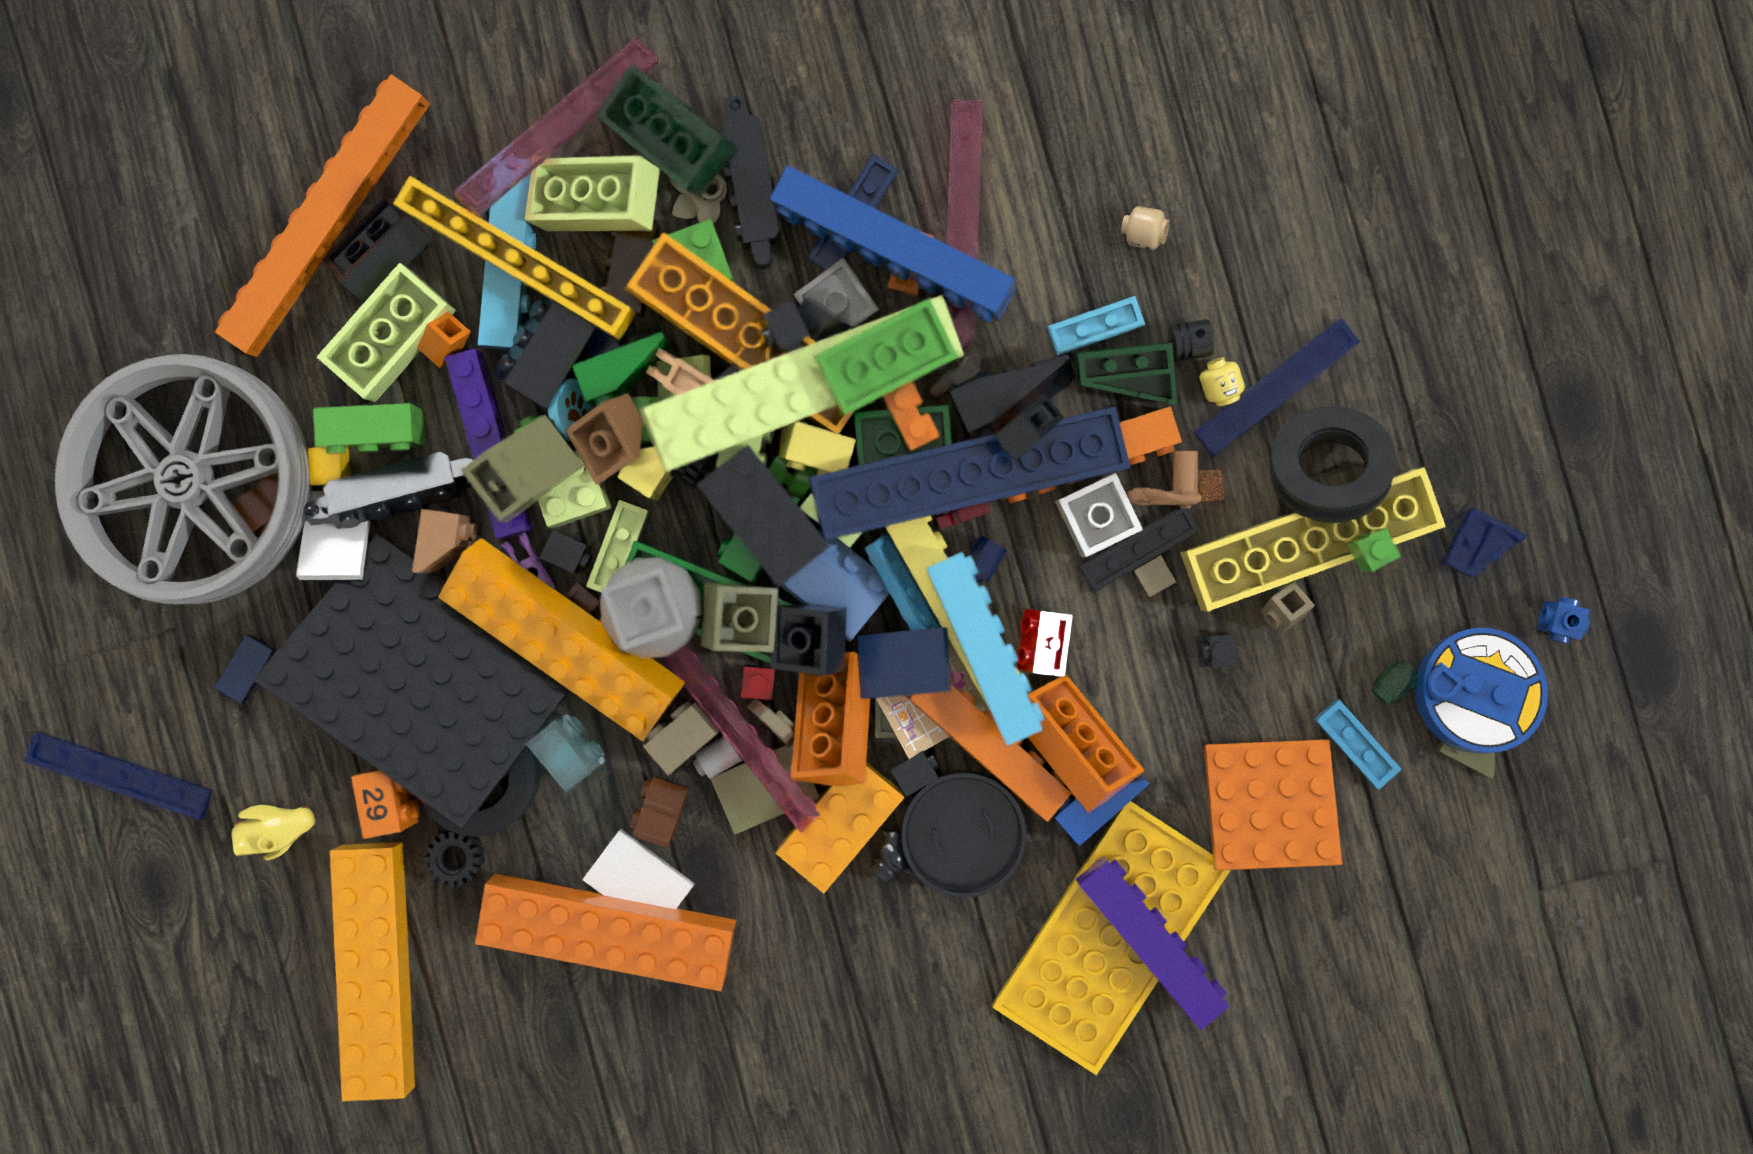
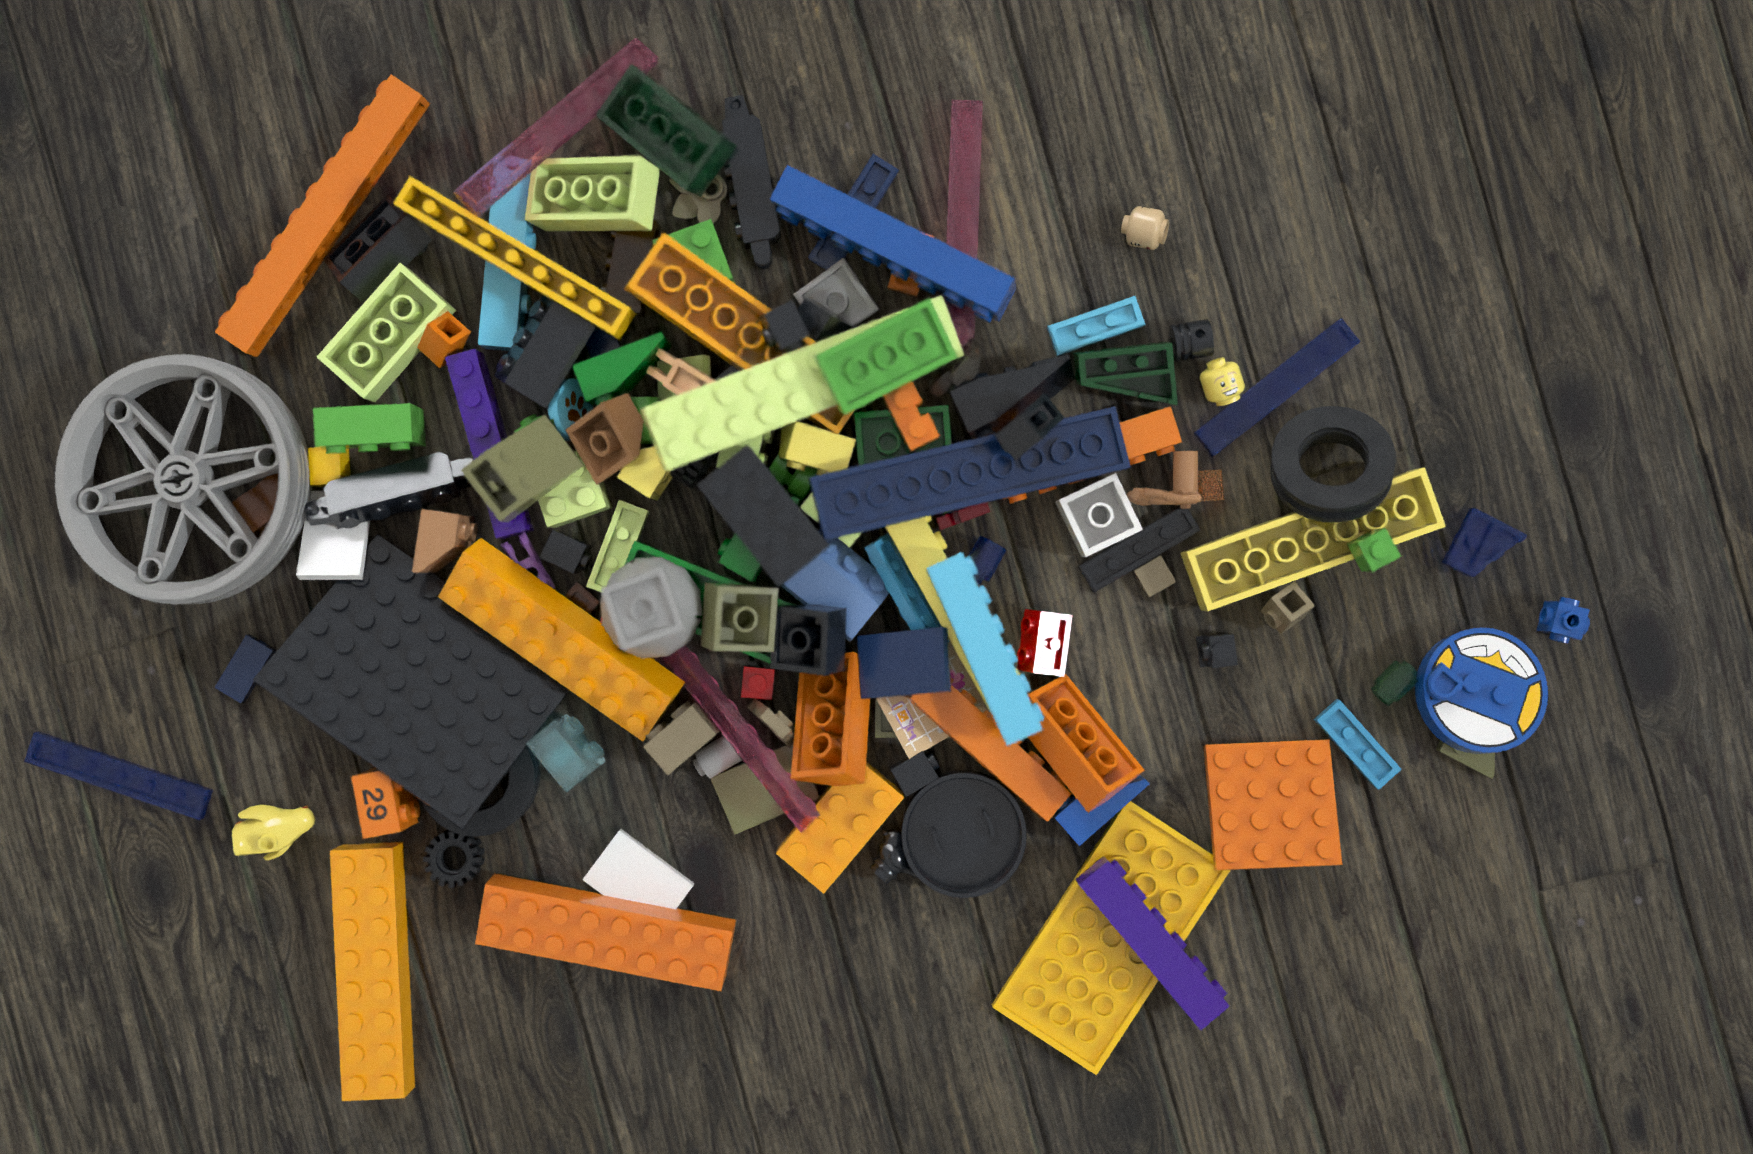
(660, 810): reddish brown brick -> none

